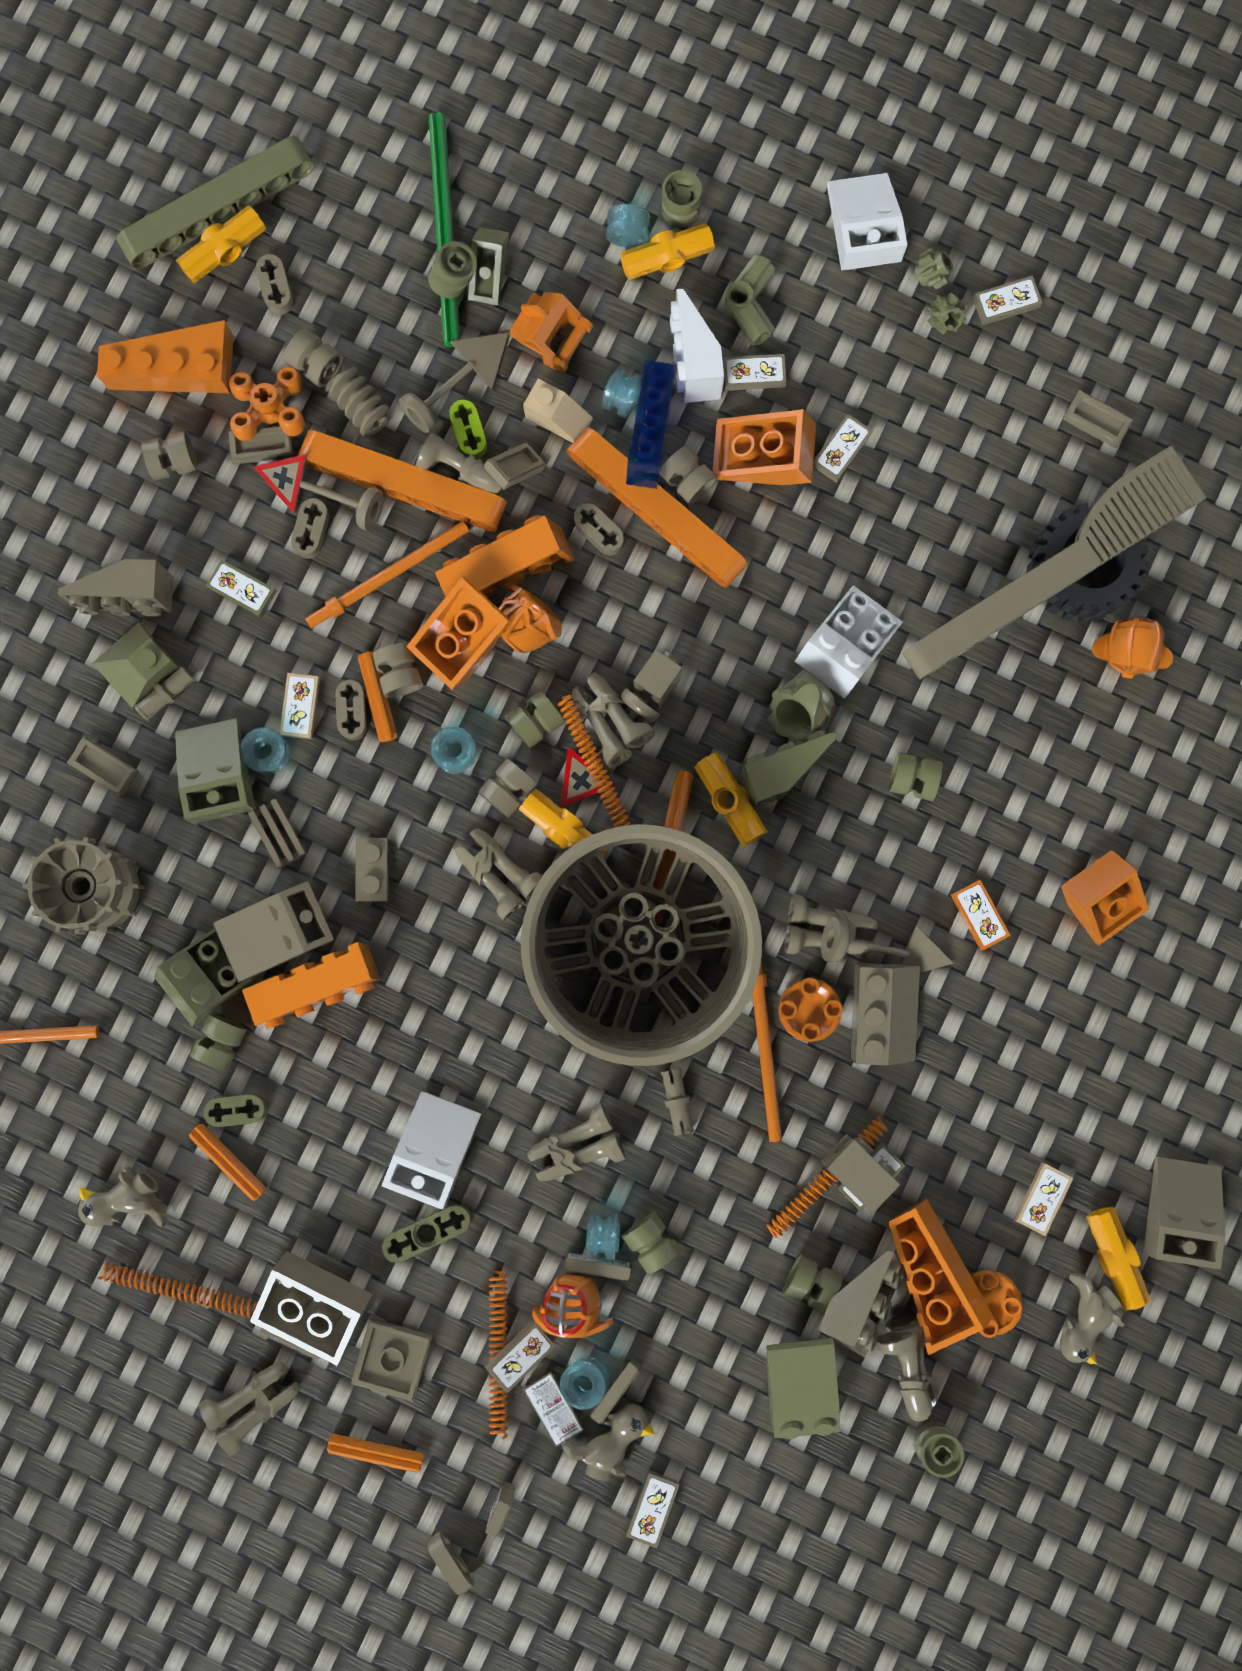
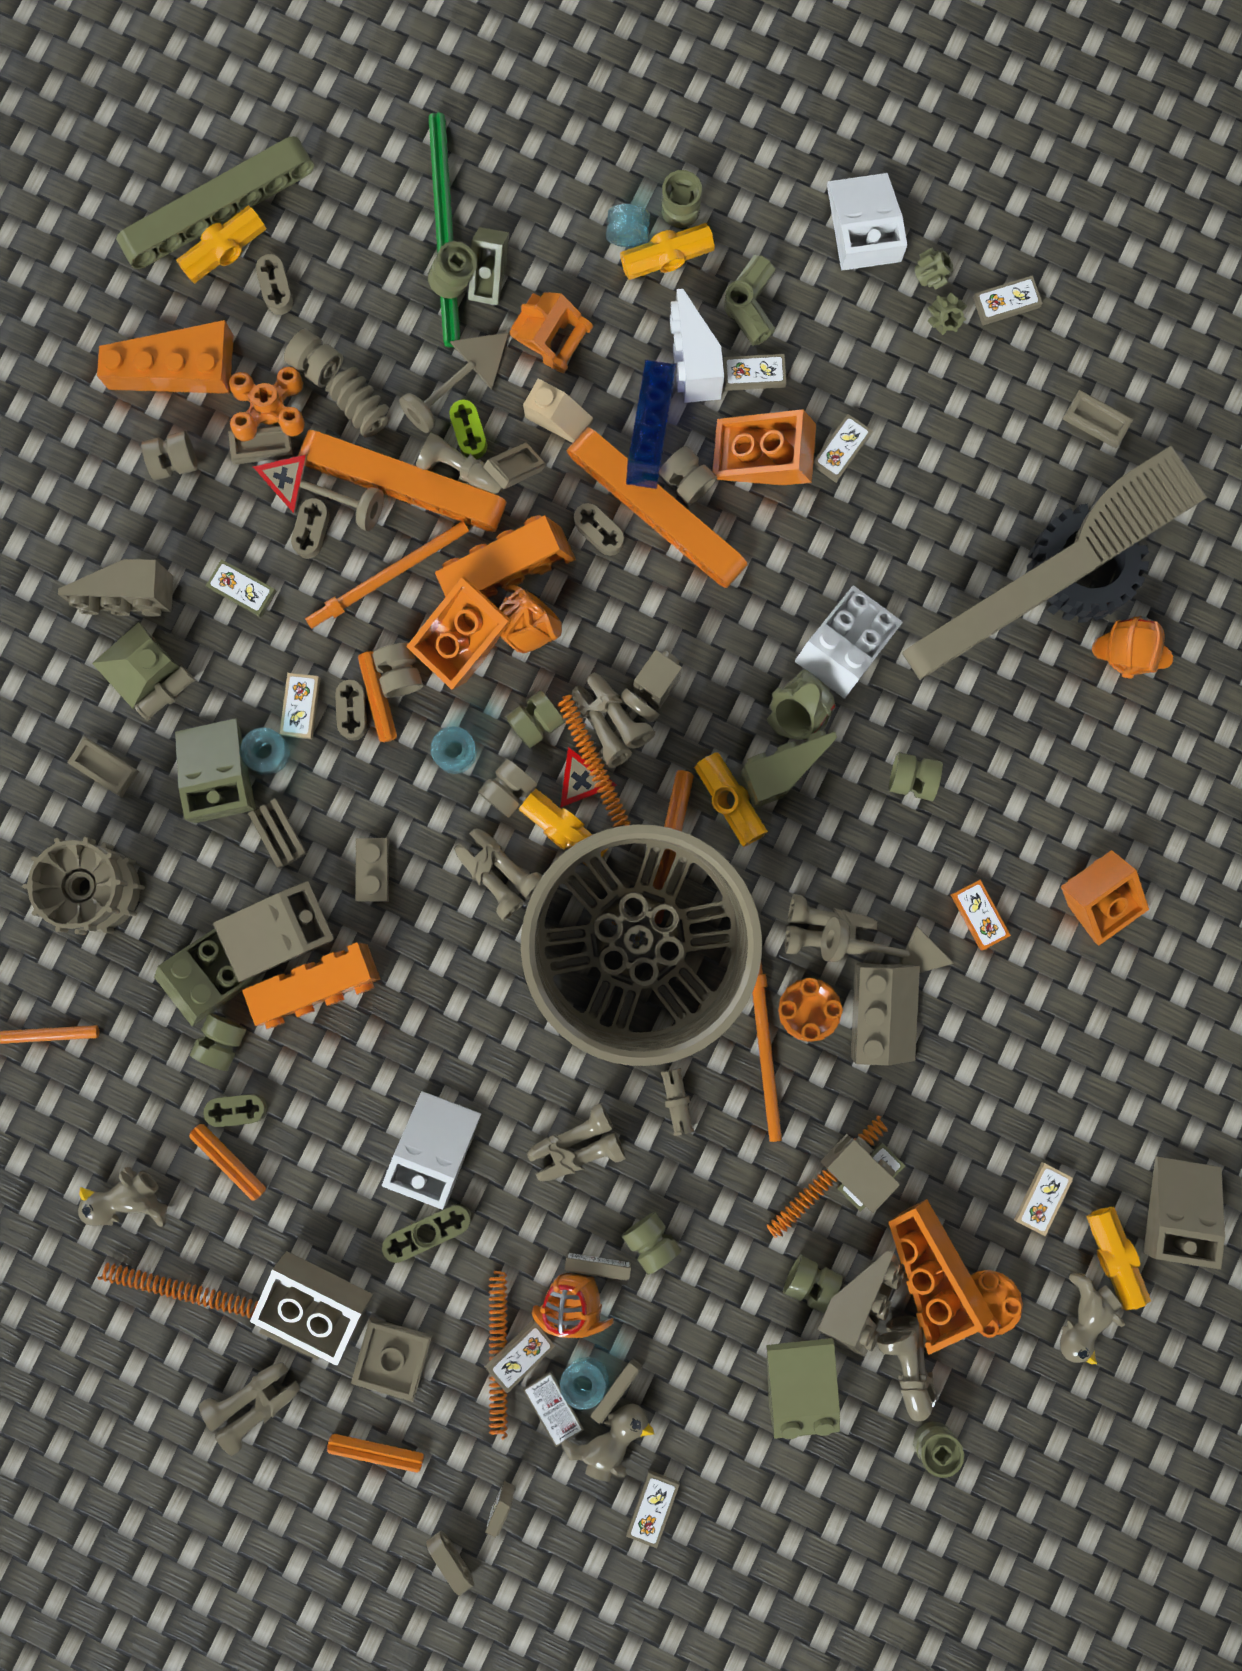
(602, 1236): clear light blue wheel -> none
(621, 392): clear light blue wheel -> none

